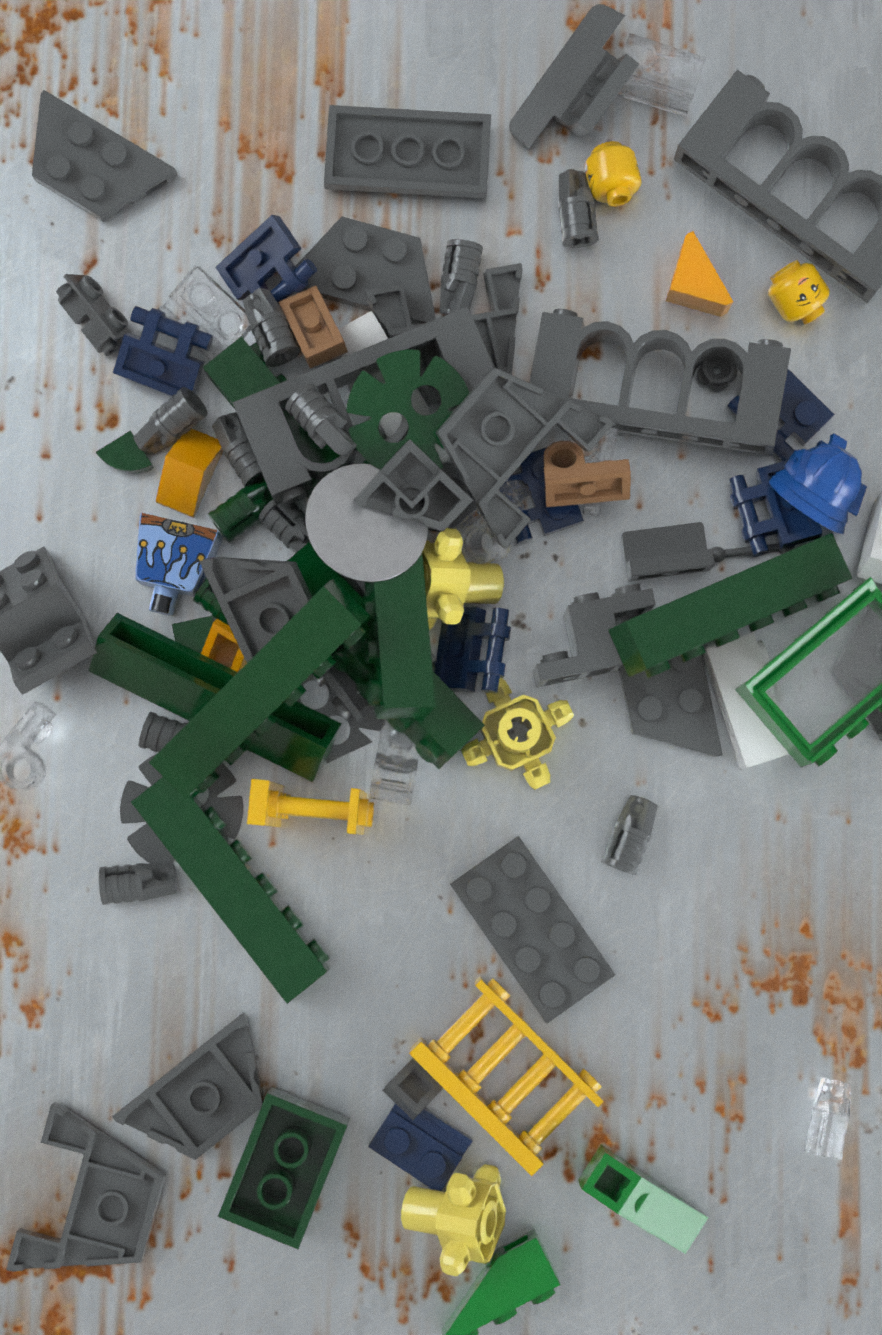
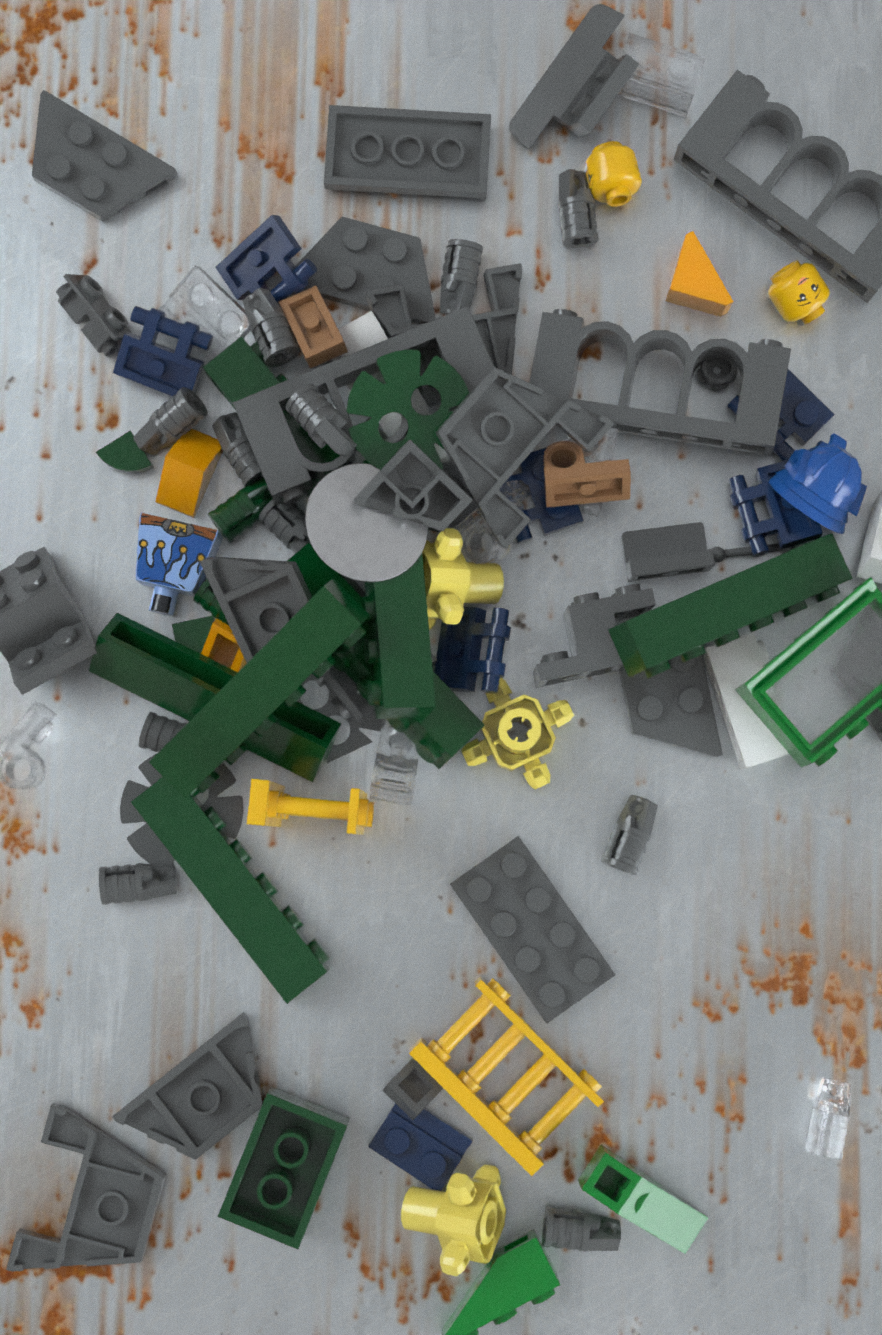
(580, 1231): none -> dark grey hinge

